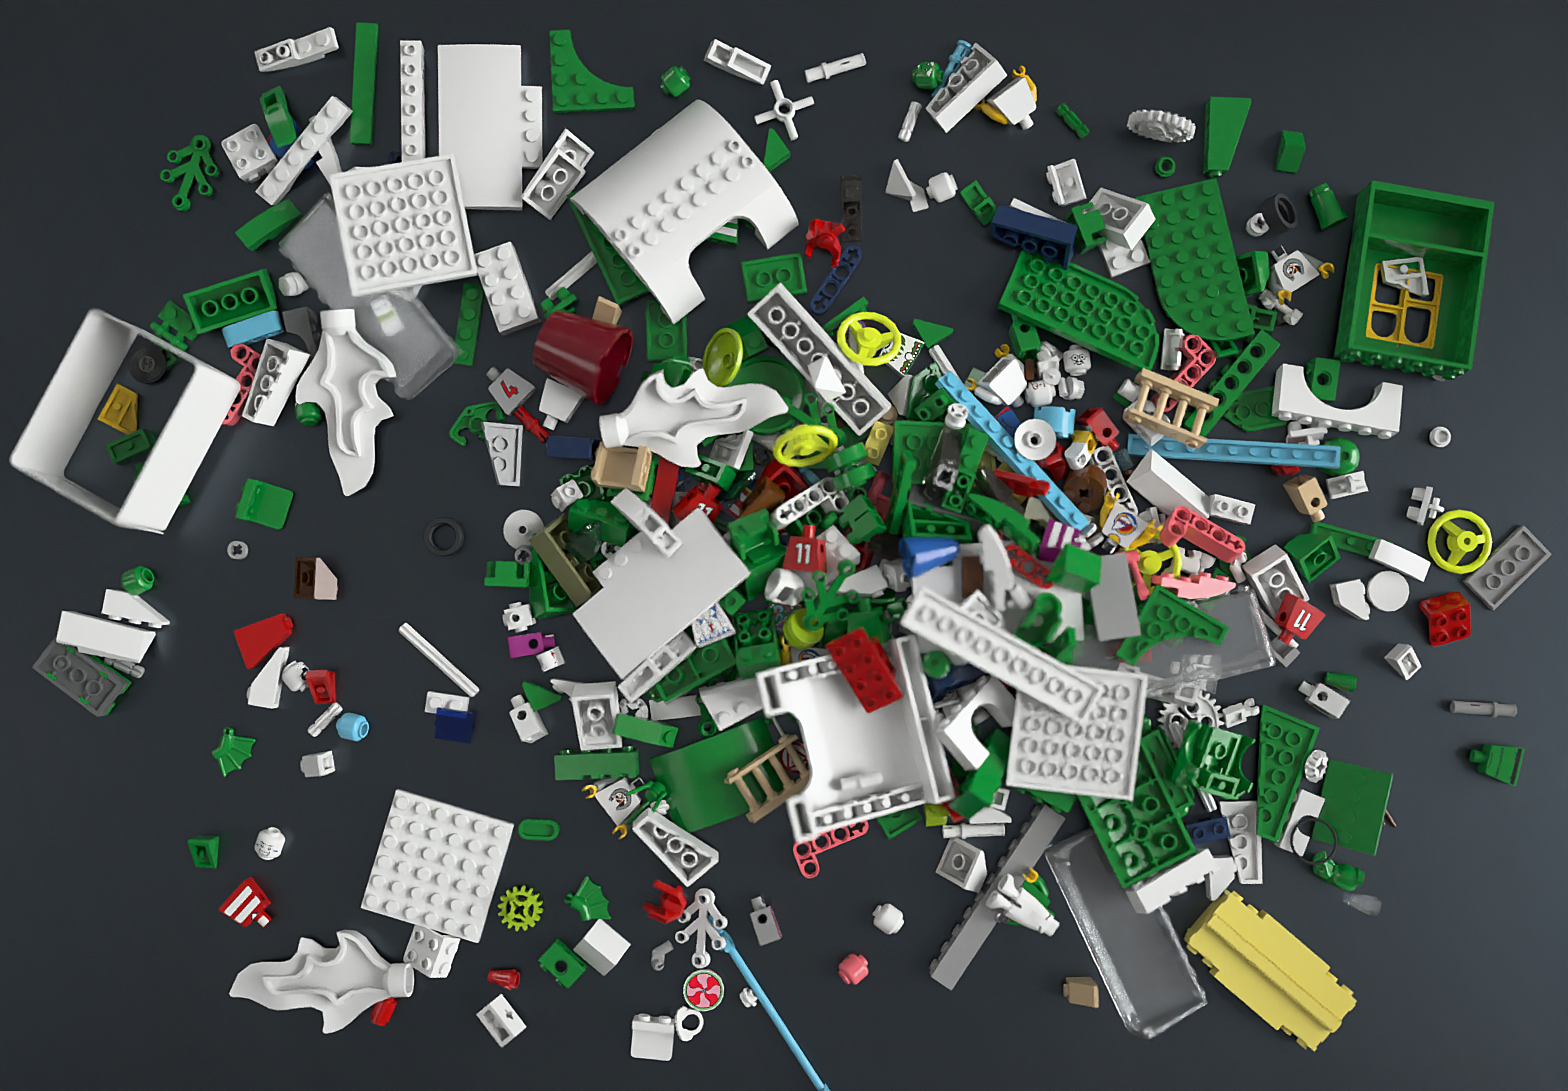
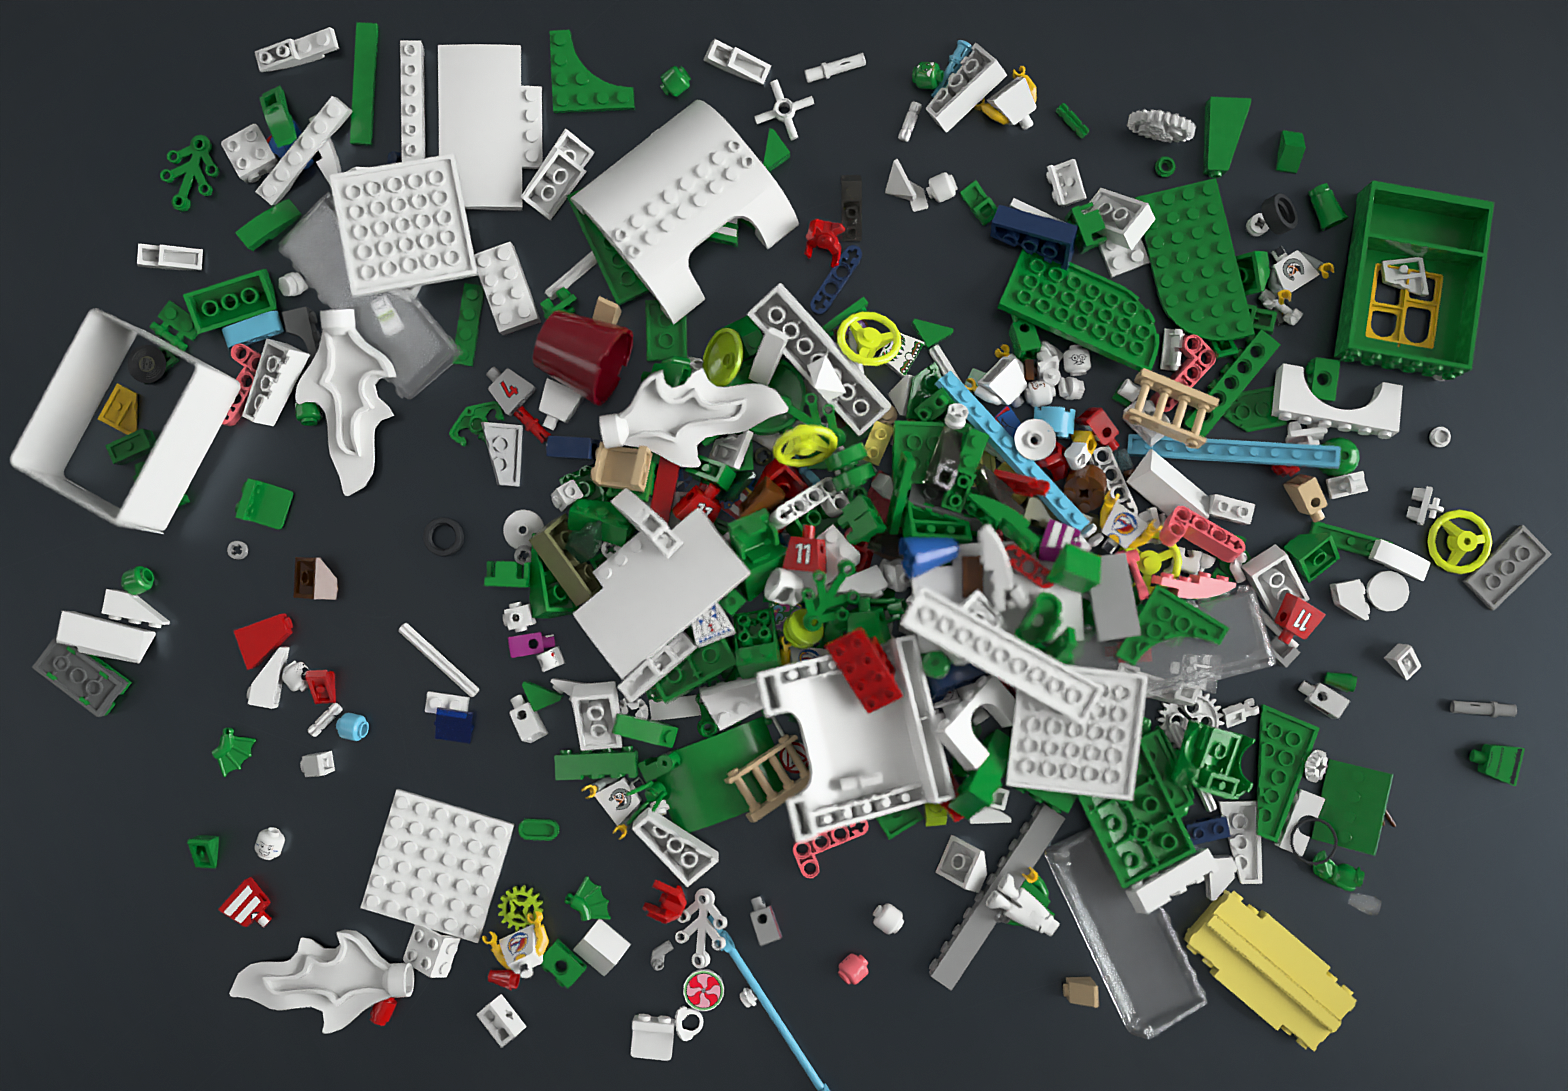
(125, 666): light grey axle -> none
(169, 257): none -> white slope
(523, 948): none -> torso
(652, 769): none -> green leg
(765, 274): green tile -> none
(768, 356): none -> white slope
(828, 520): green tile -> none
(883, 485): none -> white slope
(973, 830): white pin -> none
(1447, 618): red bracket -> none

